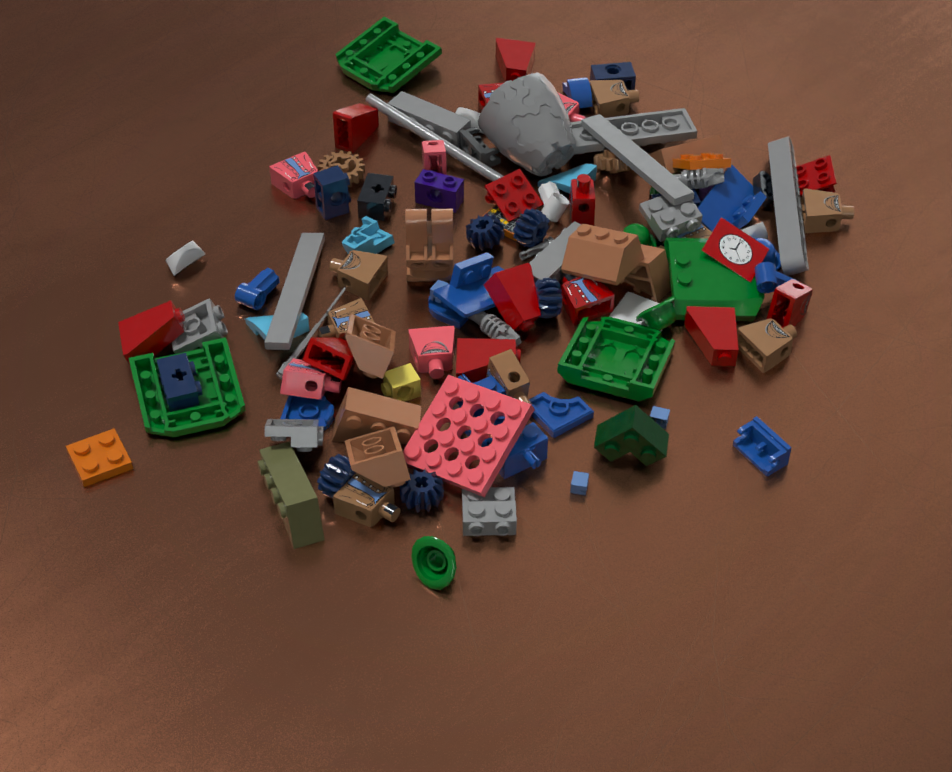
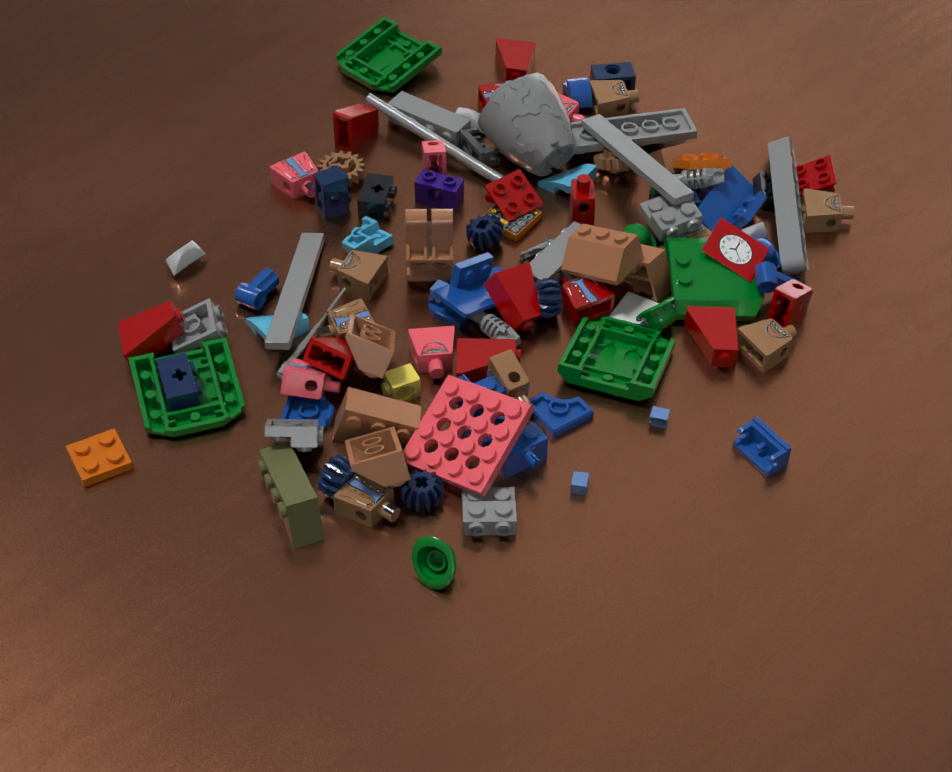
(531, 228): dark blue gear -> none
(553, 201): white piece -> none
(633, 433): dark green brick -> none

